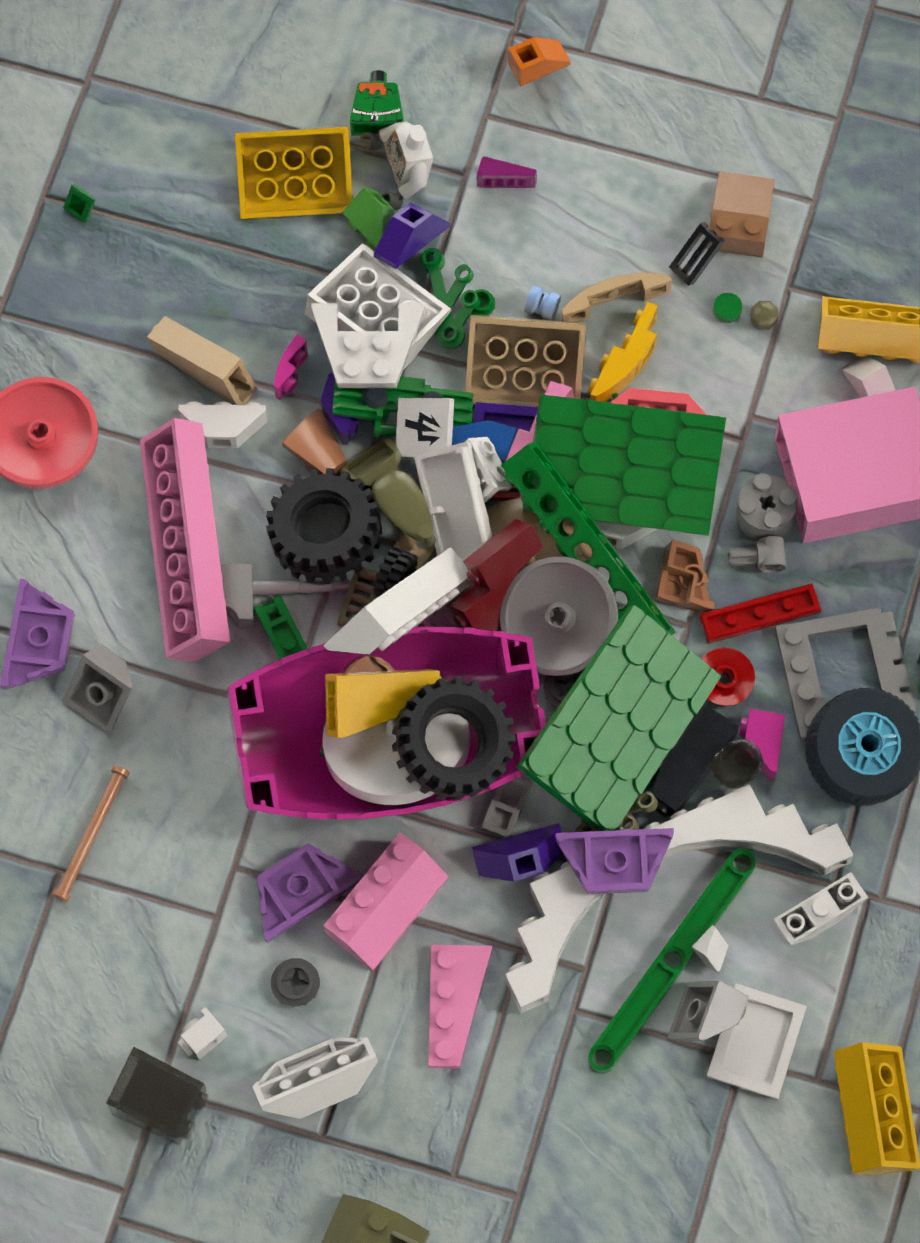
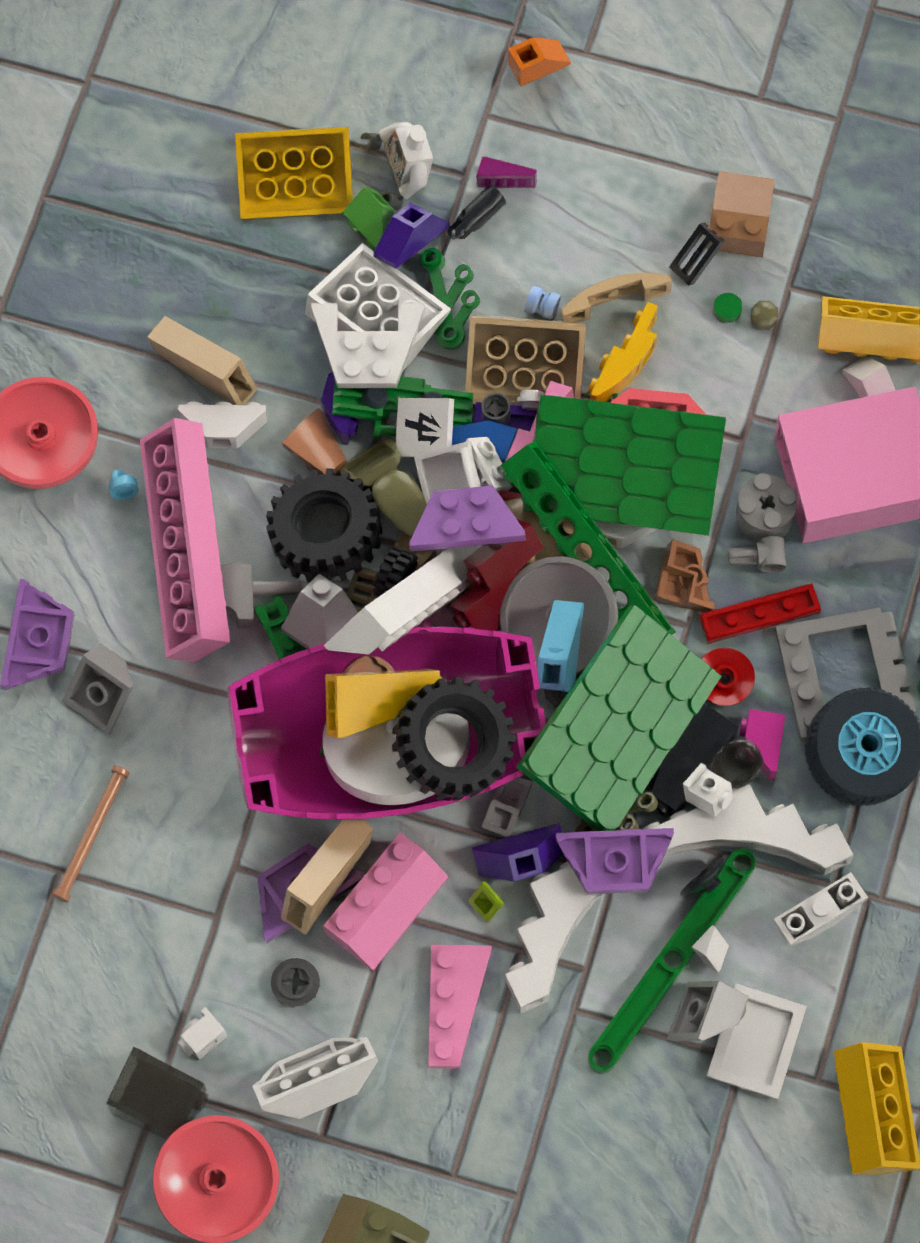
(79, 203): green slope -> none
(122, 485): none -> medium azure tile
(215, 1179): none -> coral dish
(286, 374): dark pink slope -> none
(318, 613): none -> light grey slope
(325, 873): none -> tan slope
(375, 105): green torso -> none
(465, 519): none -> medium lavender wing
(477, 213): none -> black piece
(486, 305): green plate -> none
(486, 901): none -> lime slope
(496, 404): none -> dark grey wheel
(529, 399): none -> white plate
(560, 647): none -> medium azure slope
(707, 878): none -> black dish
(708, 791): none -> white brick

